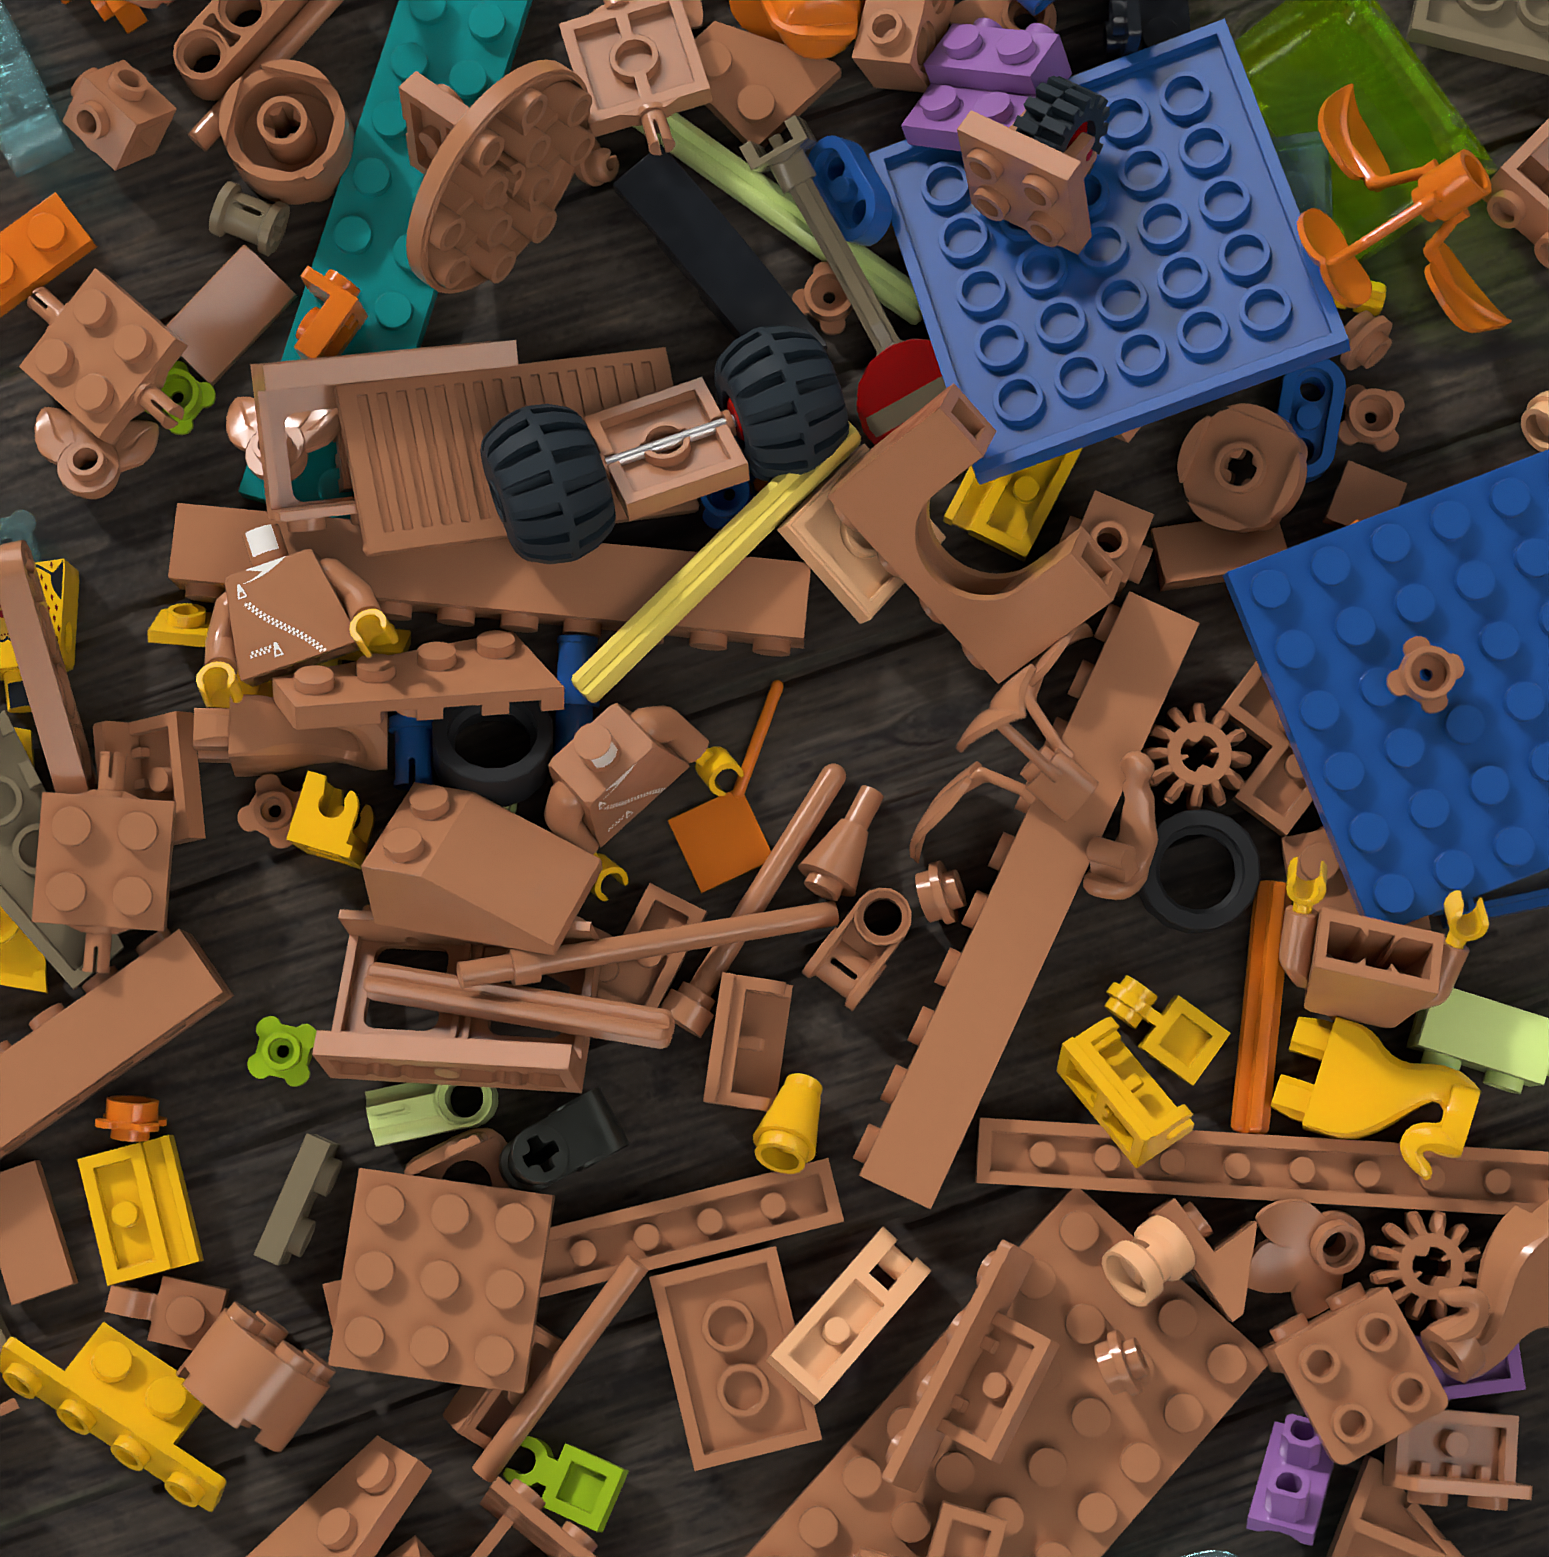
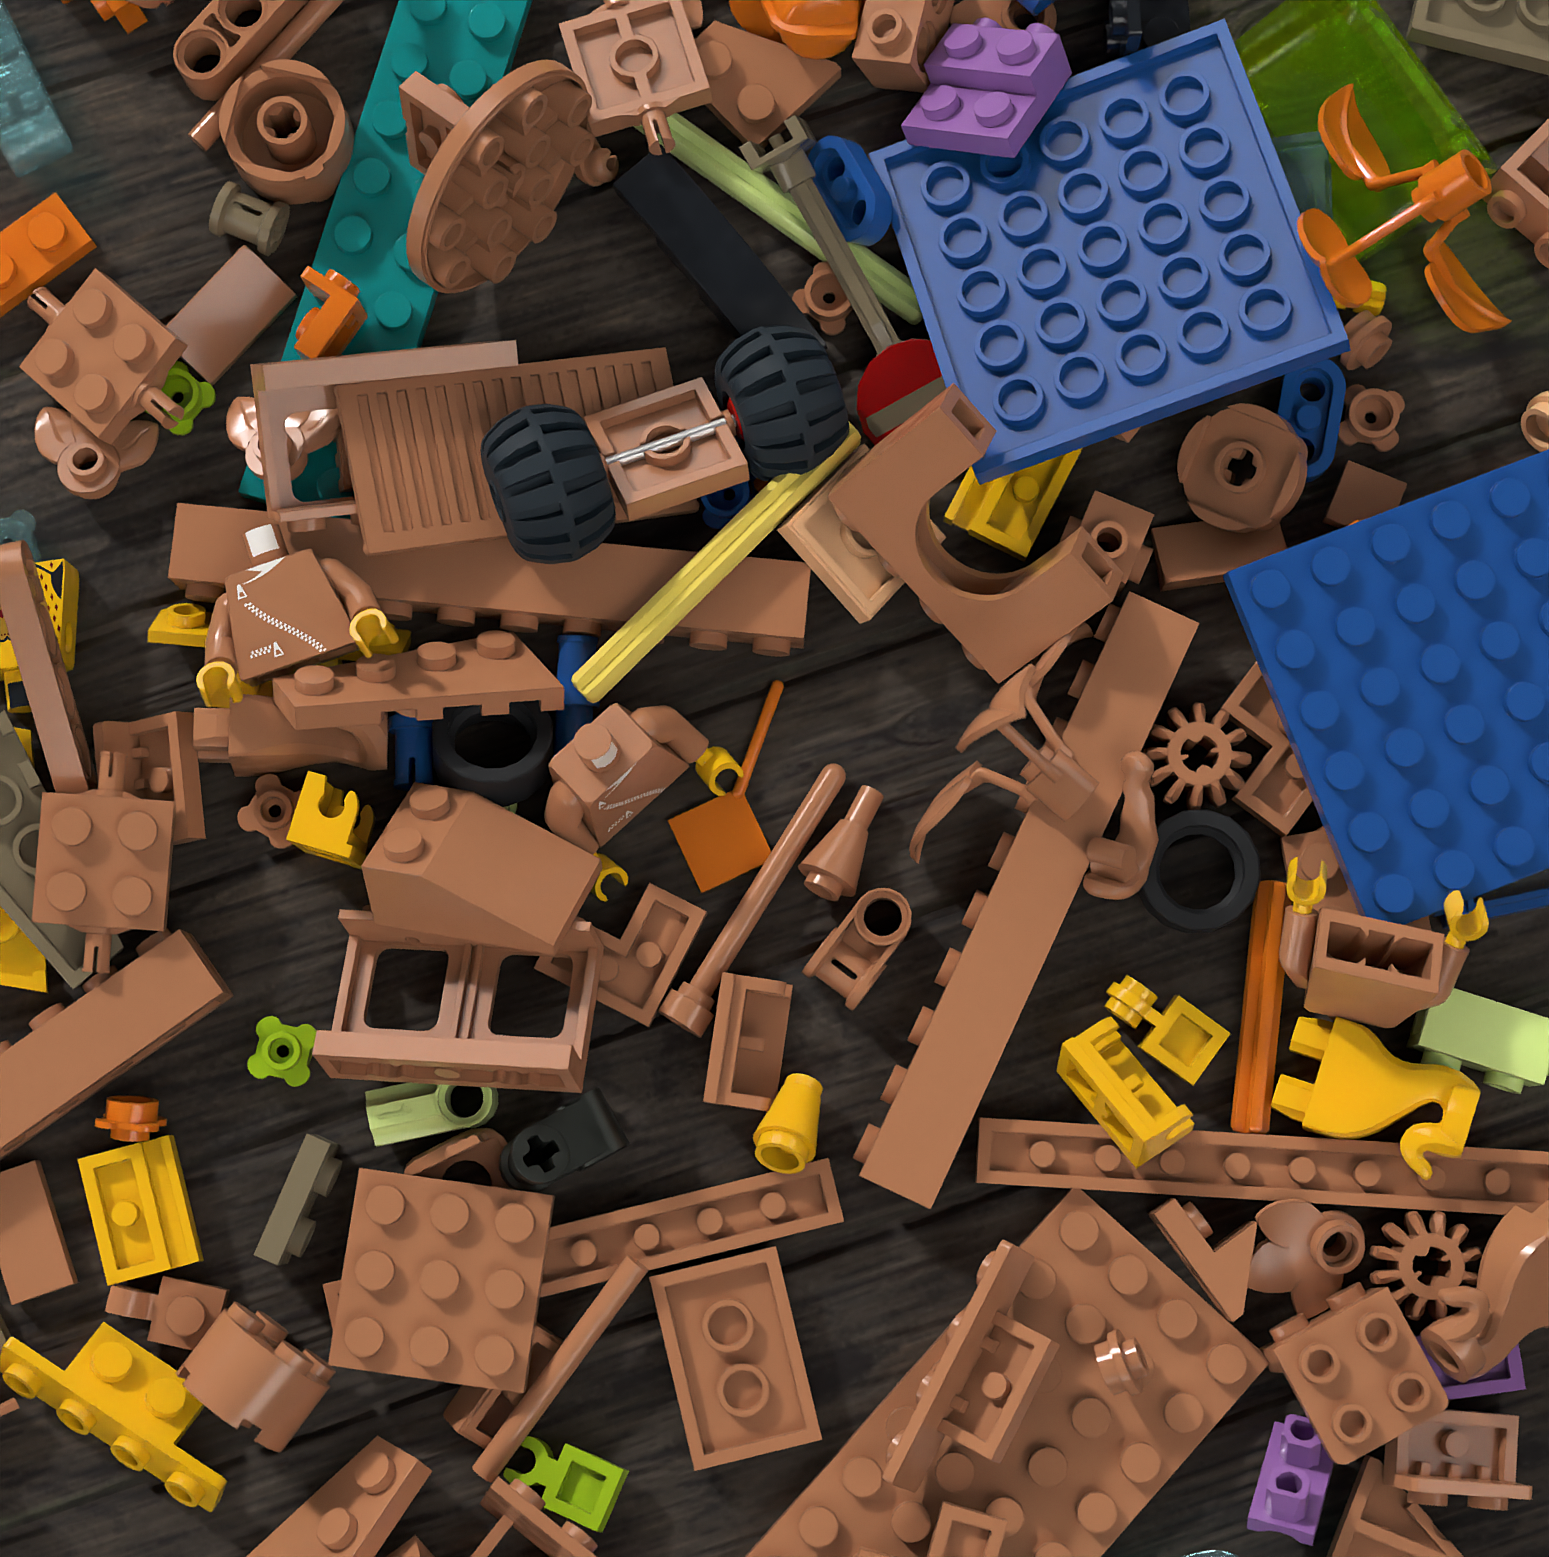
(118, 114): nougat brick -> none
(521, 1005): nougat axle -> none
(527, 967): nougat bar -> none
(847, 1317): light nougat plate -> none
(940, 893): nougat plate -> none
(1039, 163): nougat plate -> none
(1149, 1260): light nougat wheel -> none
(1444, 671): nougat plate -> none

